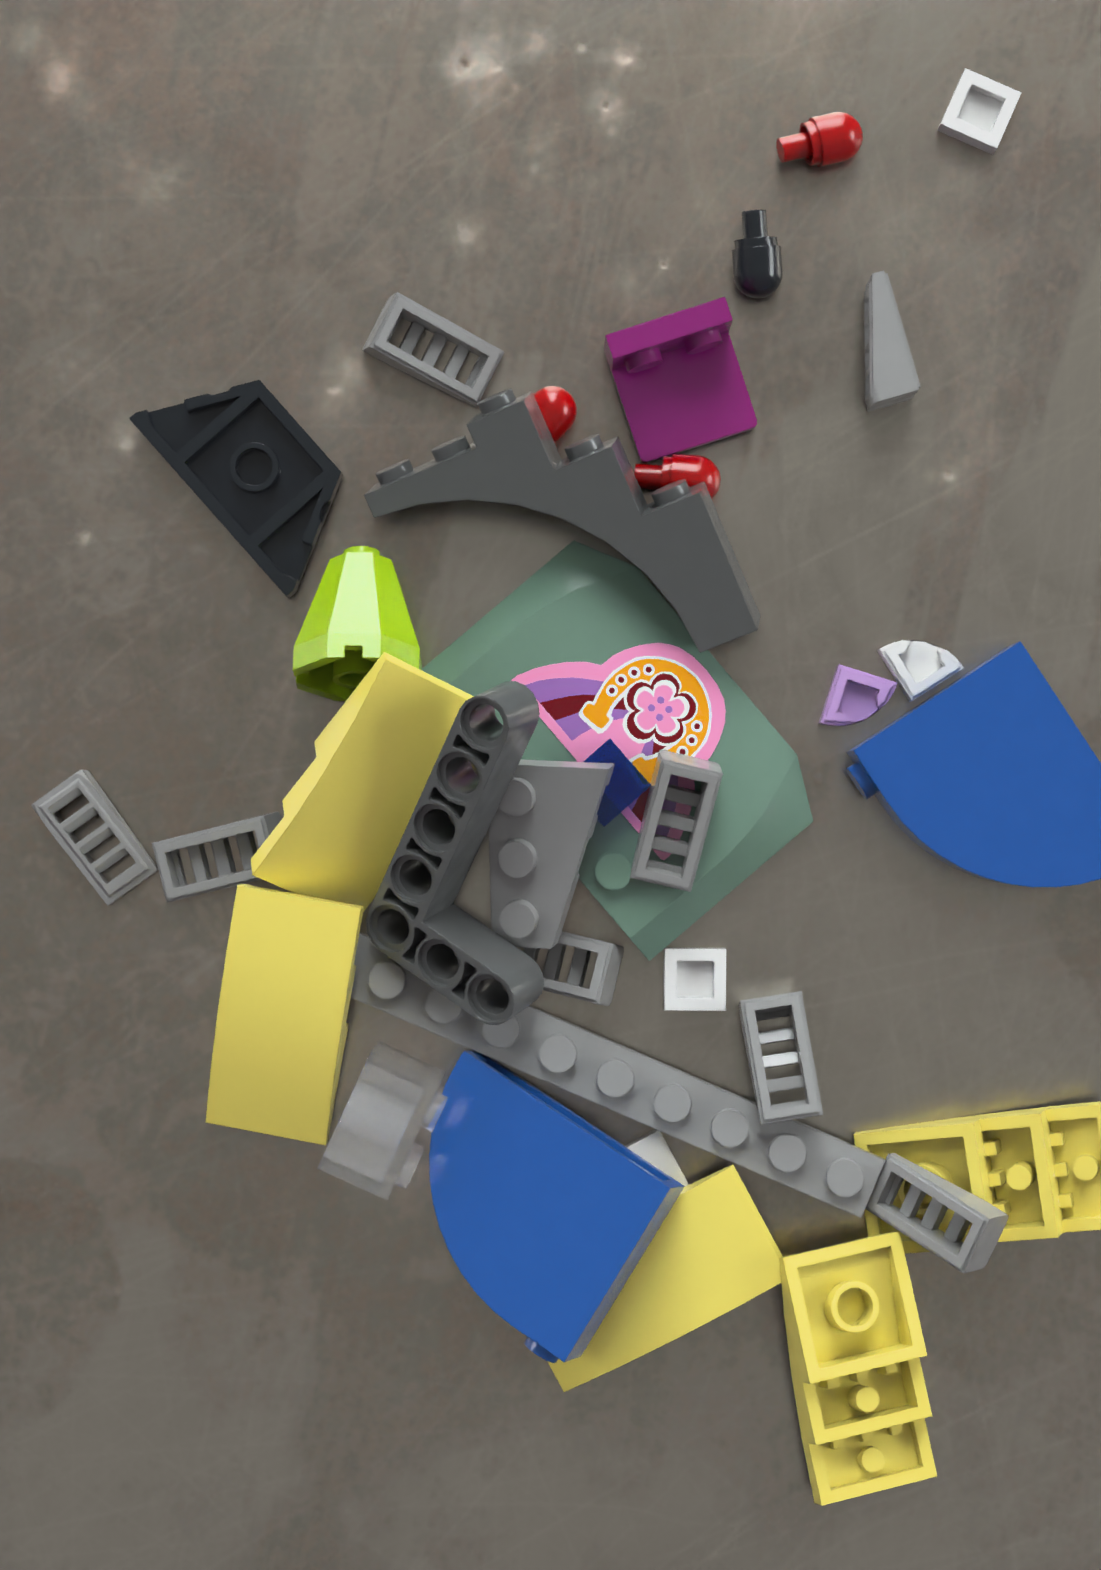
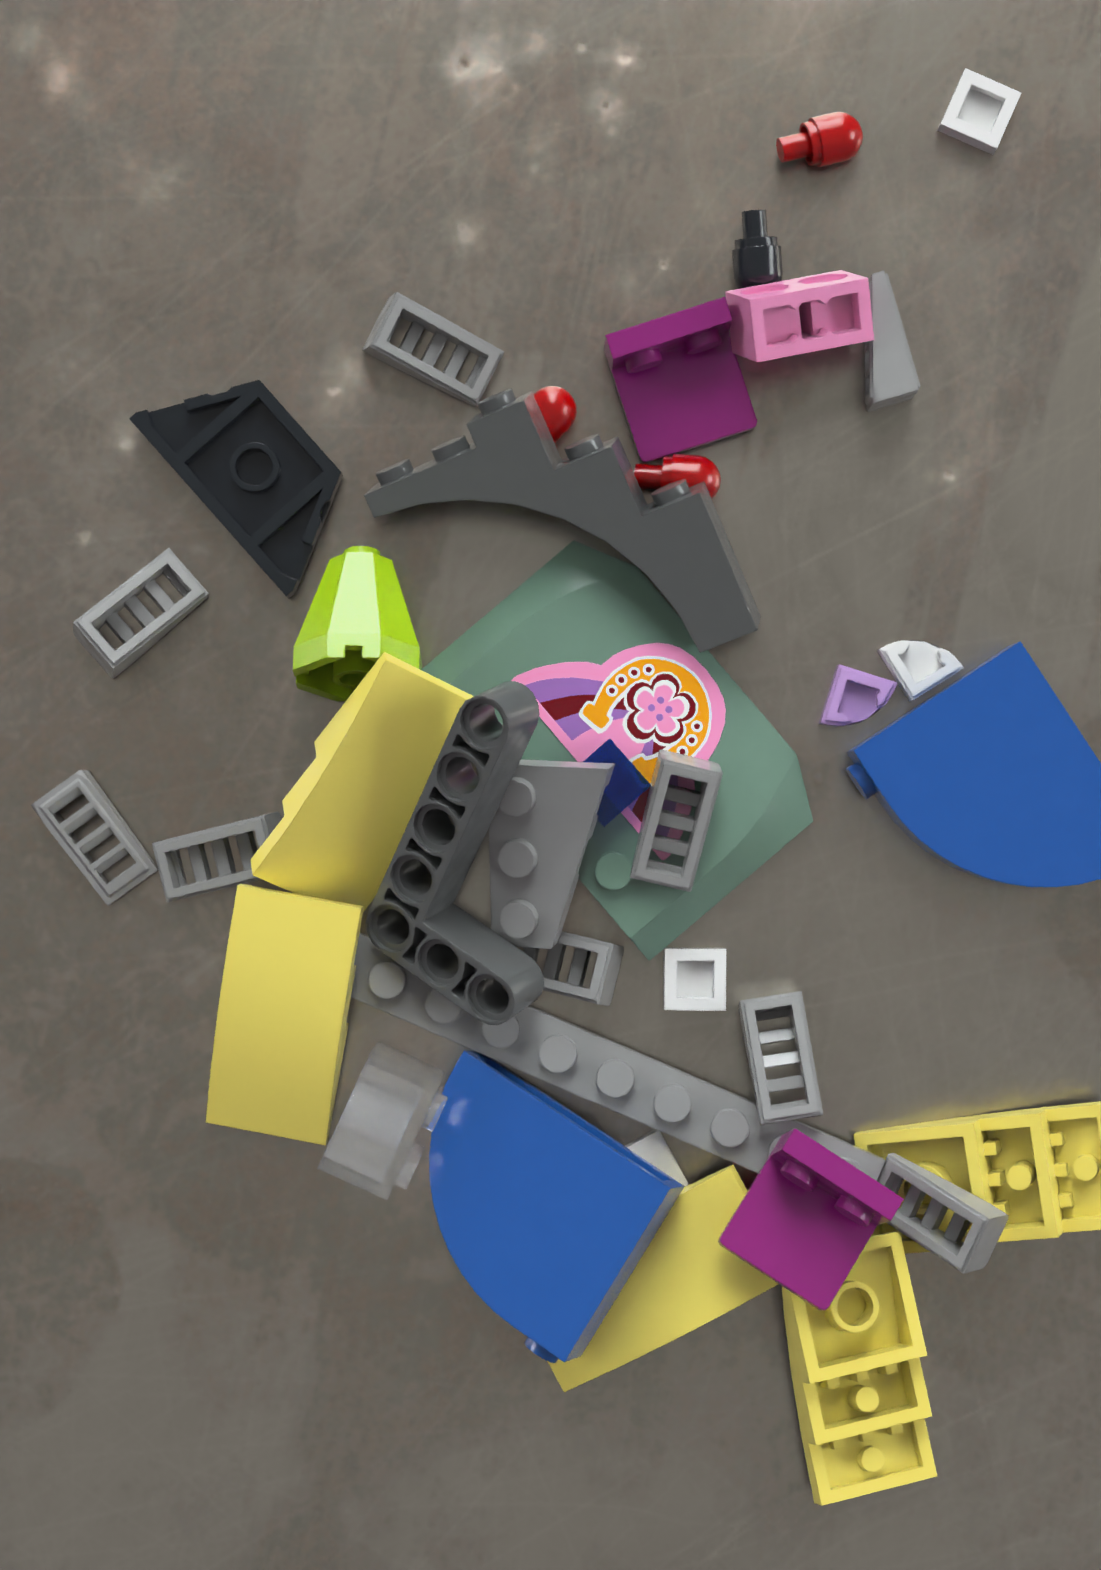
(134, 646): none -> light grey slope
(800, 315): none -> bright pink brick
(807, 1218): none -> magenta bracket

